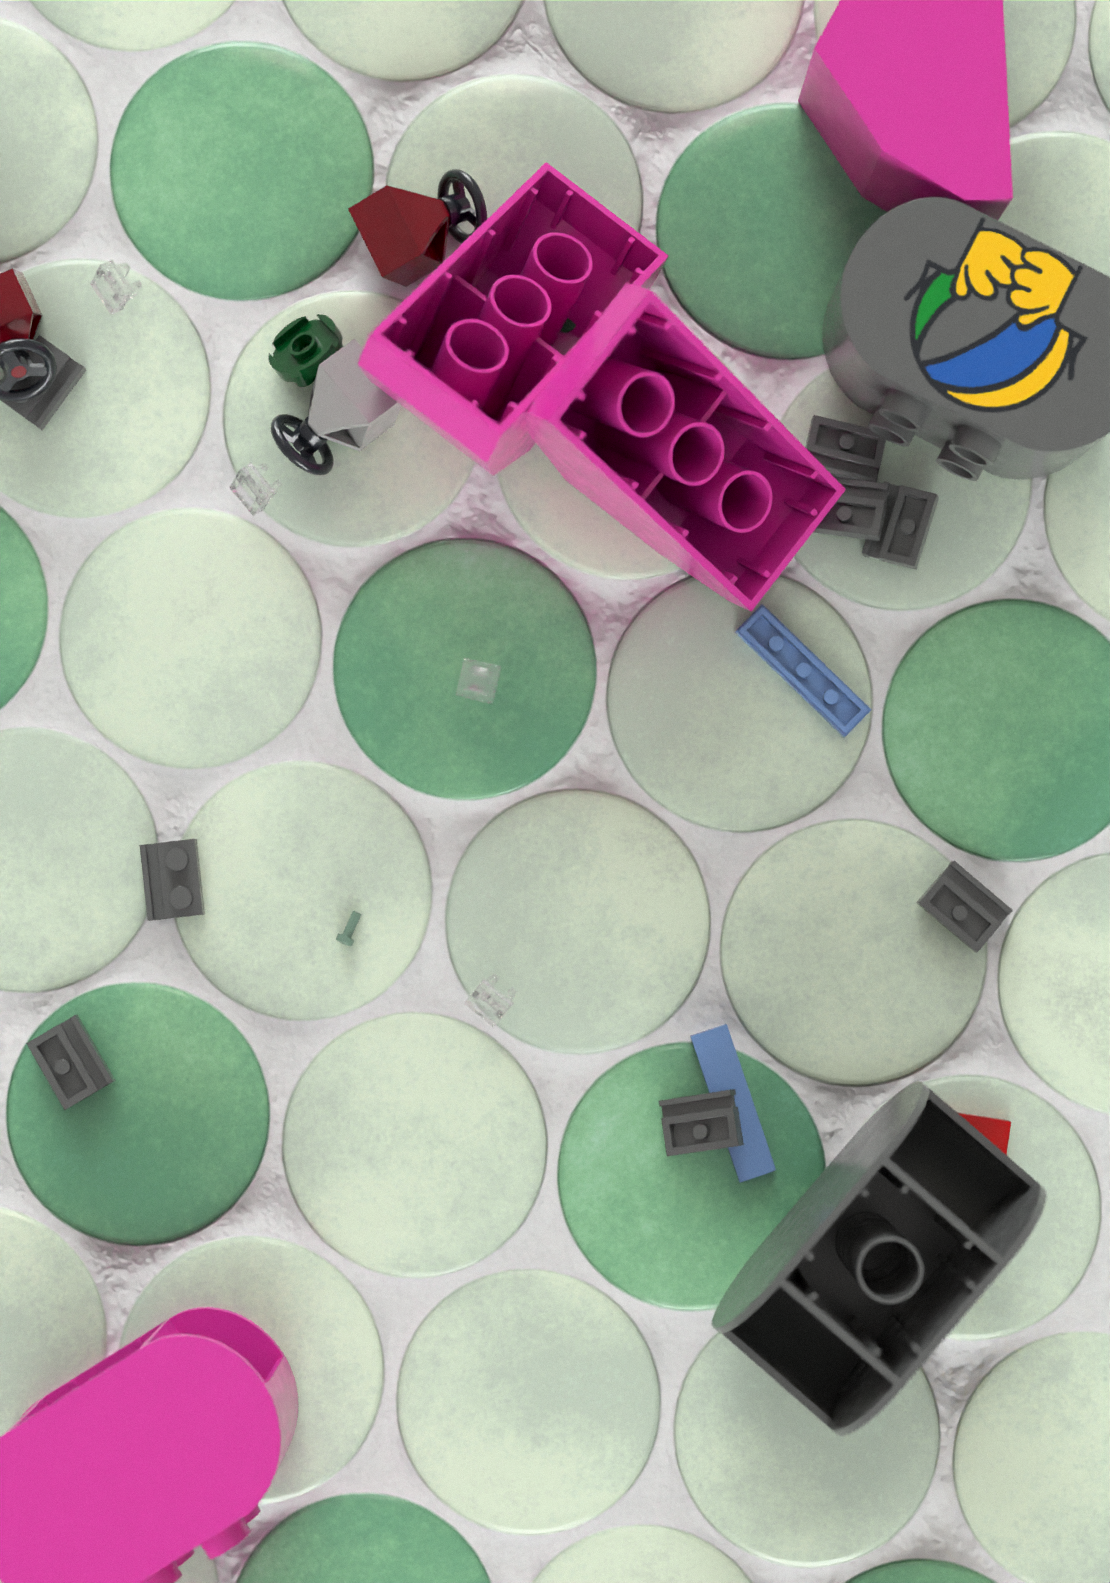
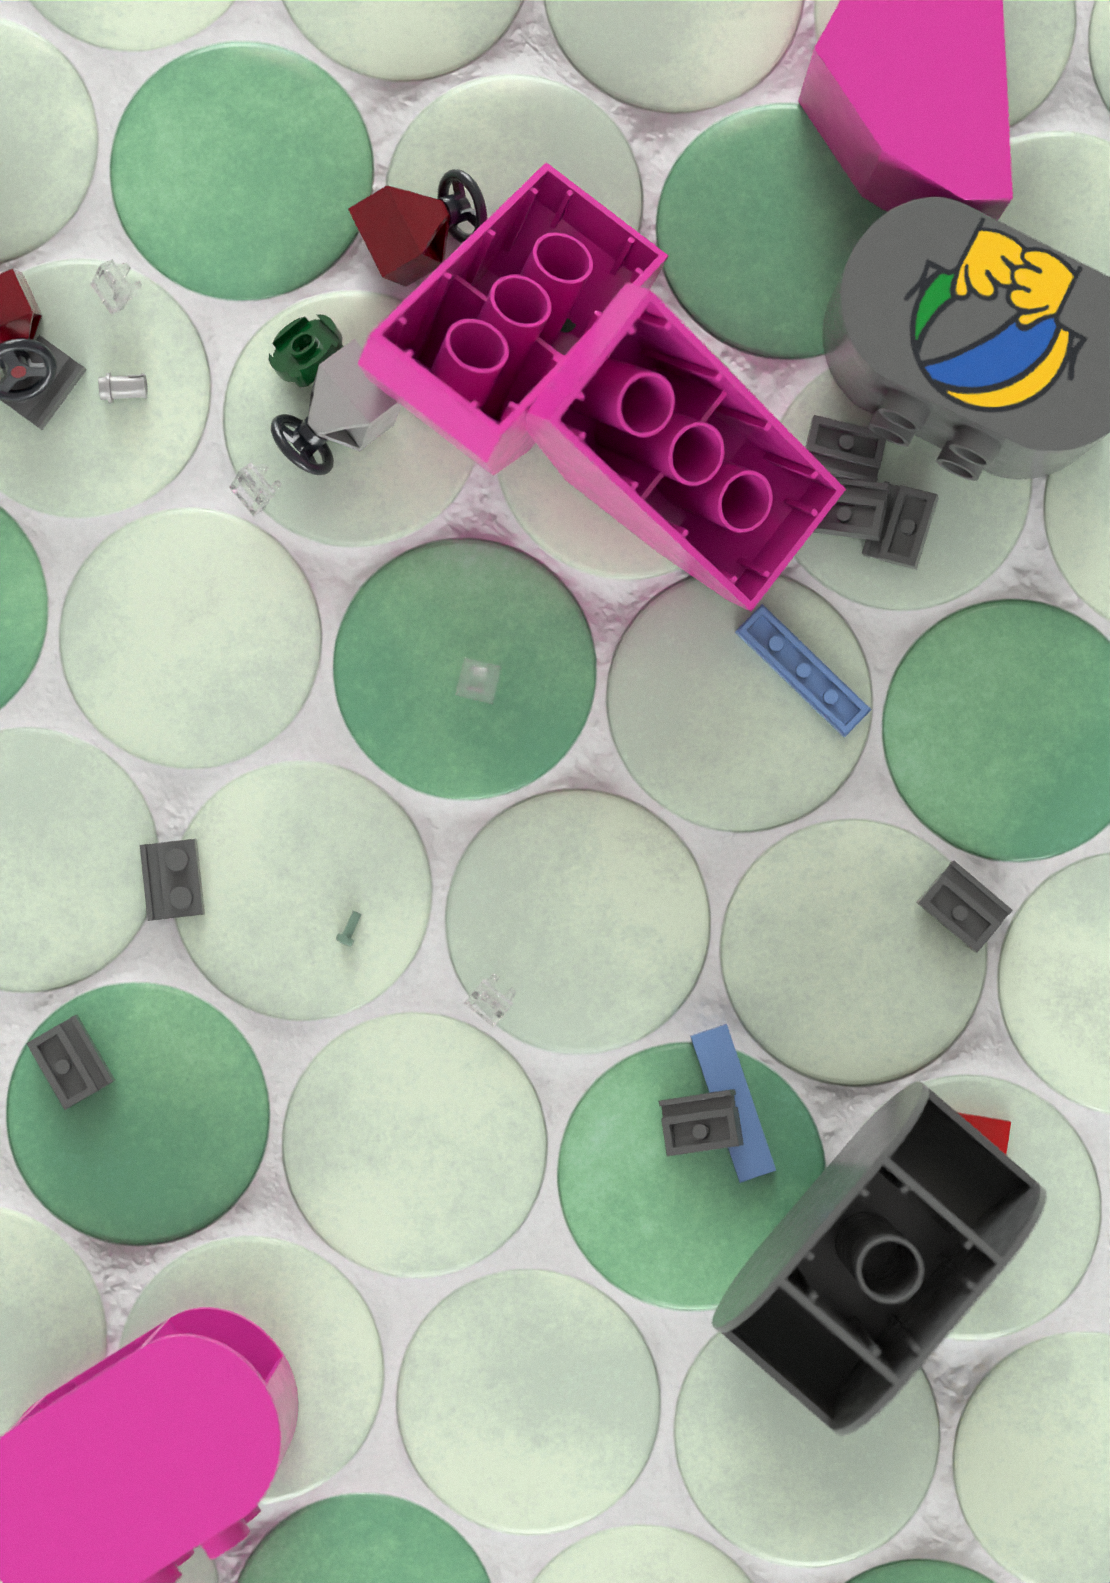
(122, 387): none -> light grey pin

